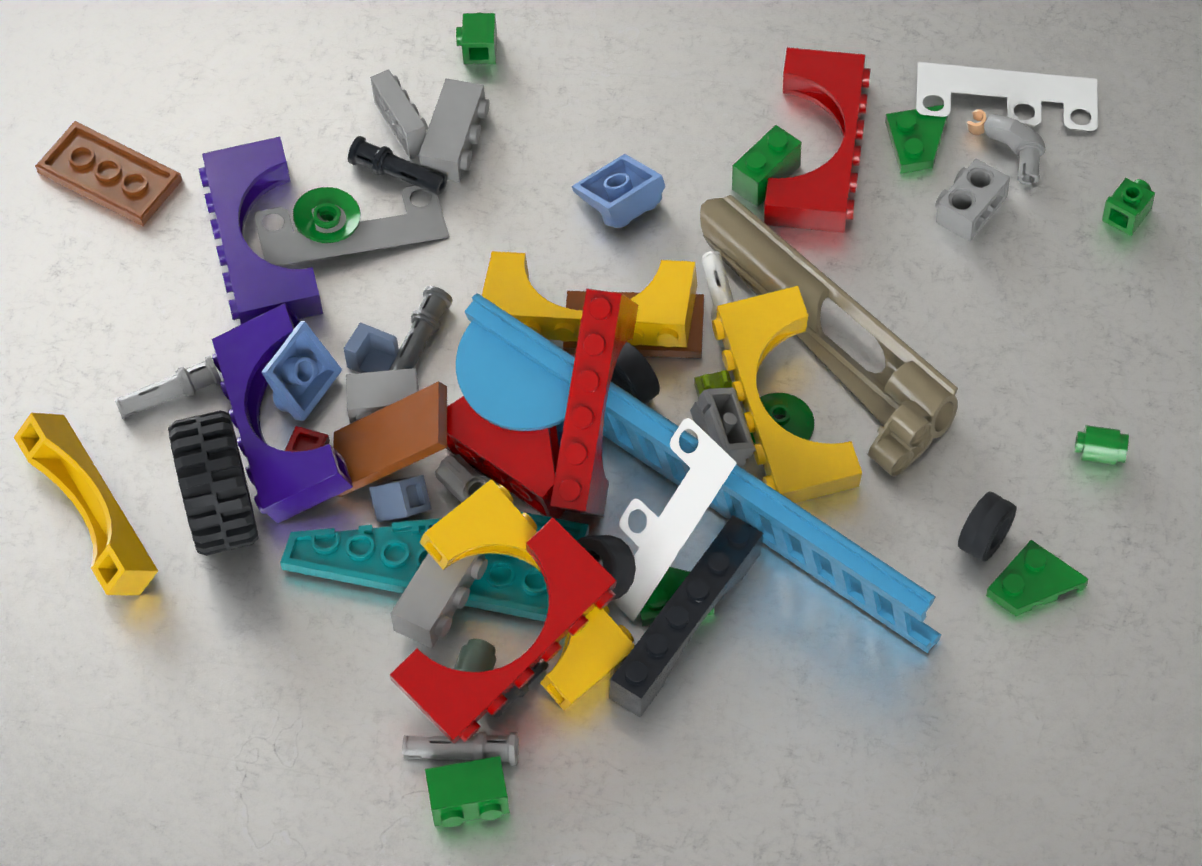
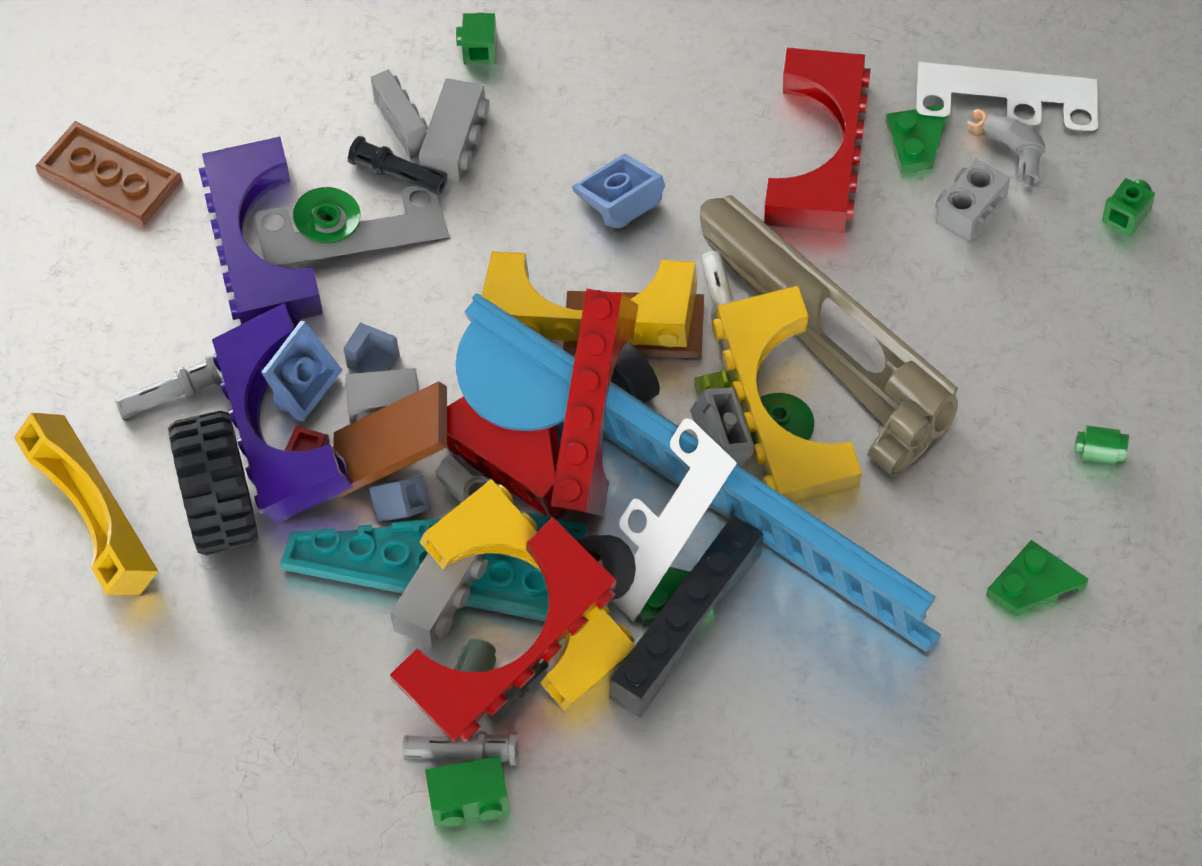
(424, 323): dark grey pin -> none
(771, 157): green brick -> none
(987, 526): black tyre -> none

